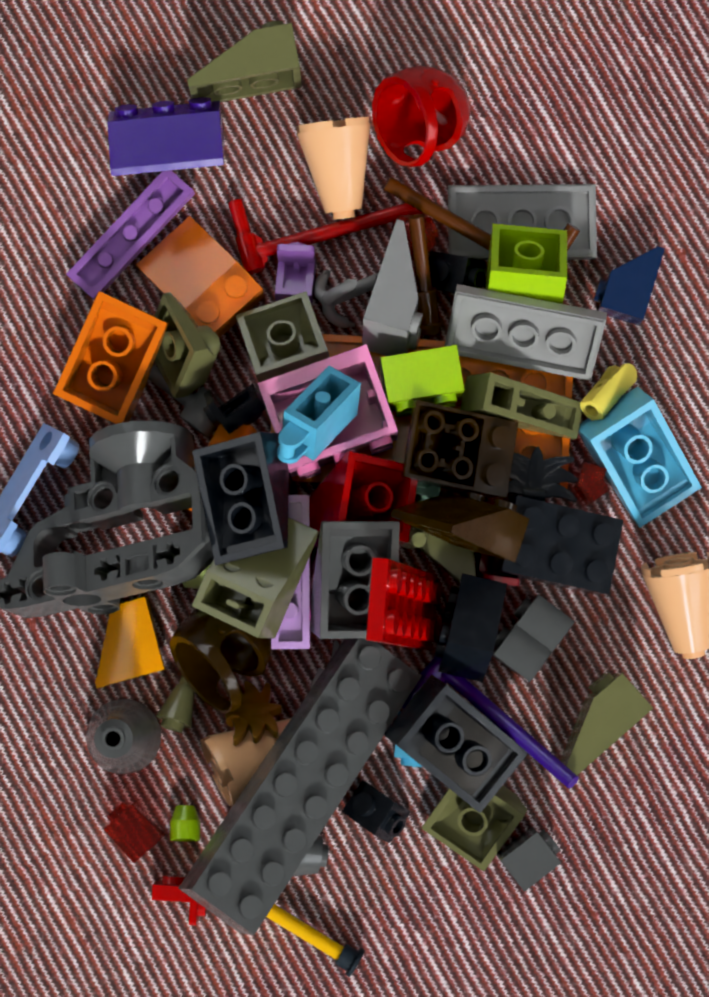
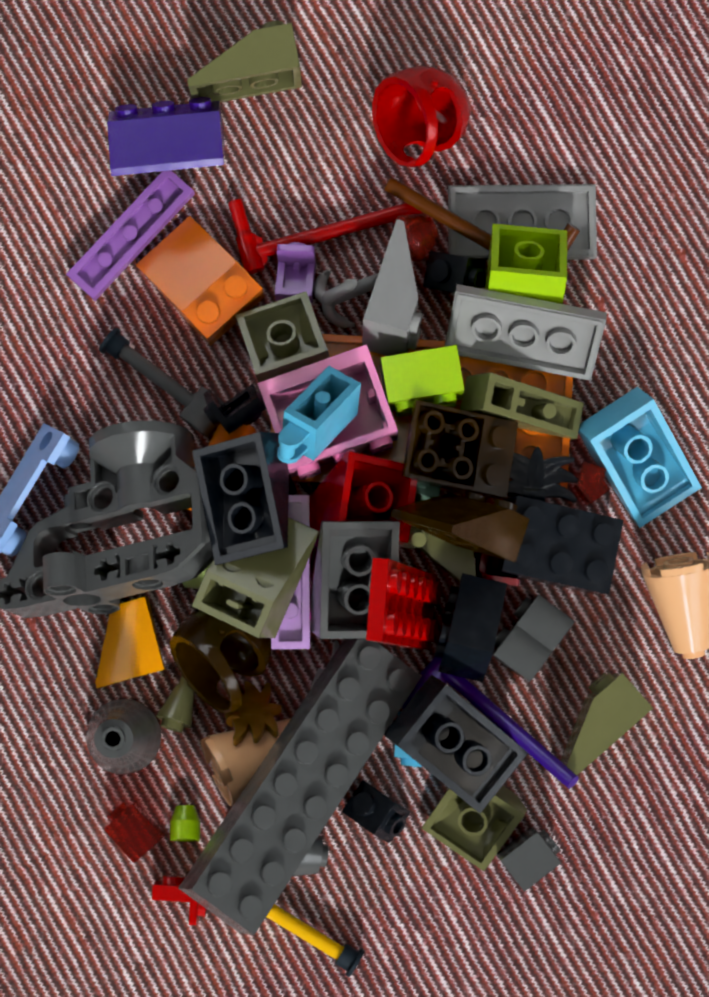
(111, 359): orange slope -> none
(186, 348): olive slope -> none
(337, 162): light nougat cone -> none
(426, 292): reddish brown pin -> none
(608, 391): light yellow bar -> none
(629, 287): dark blue slope -> none

